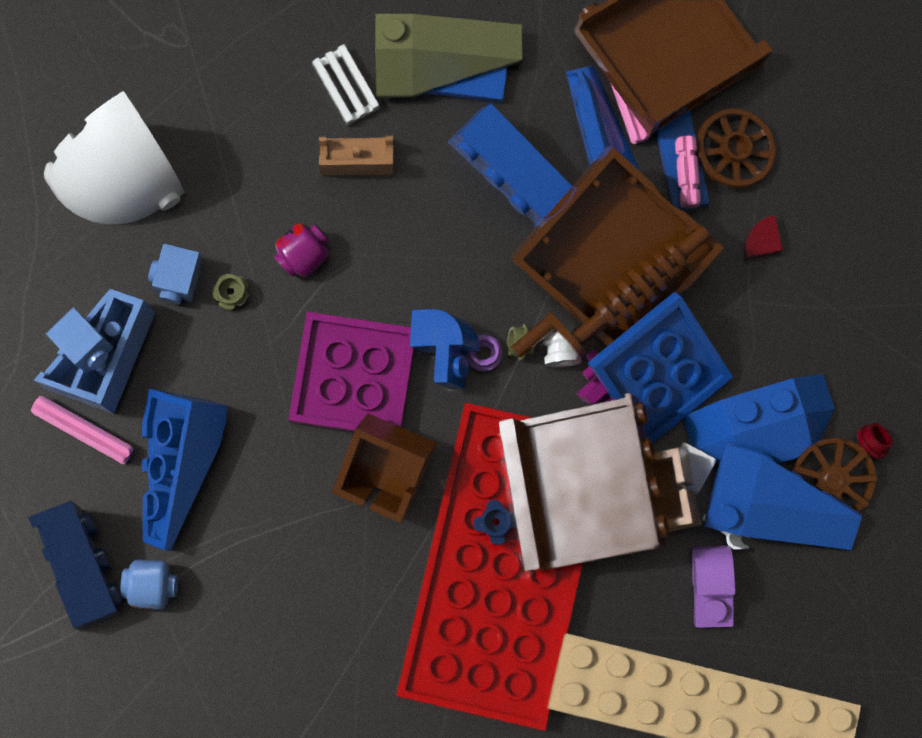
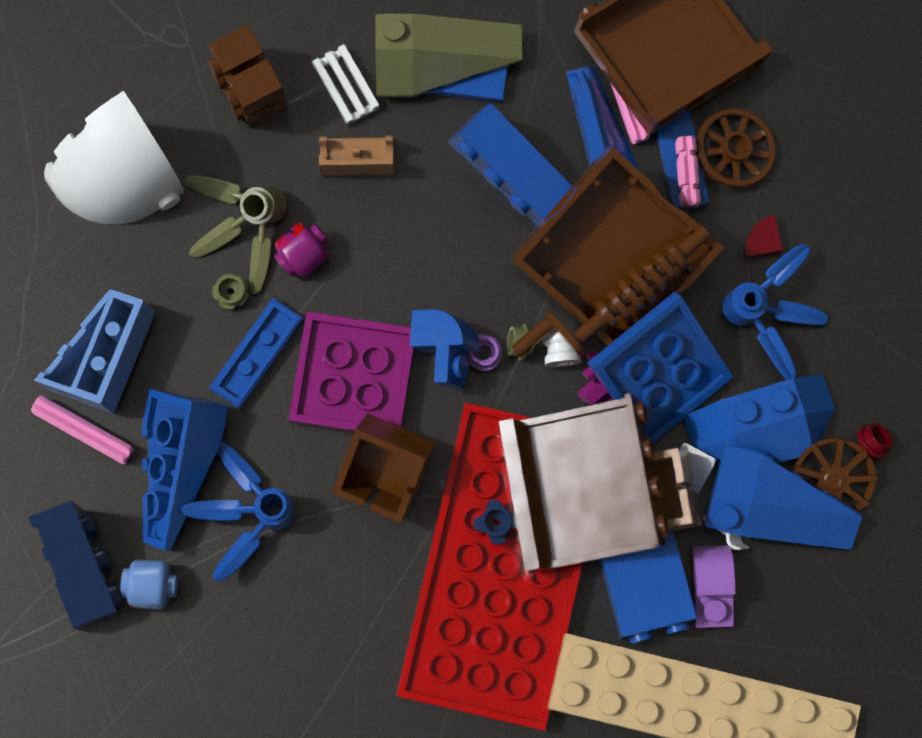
(80, 341): medium blue brick -> none
(175, 274): medium blue brick -> none
(232, 511): none -> blue plant
(250, 82): none -> reddish brown piece
(256, 353): none -> blue tile
(257, 206): none -> olive plant
(648, 592): none -> blue brick
(750, 301): none -> blue plant

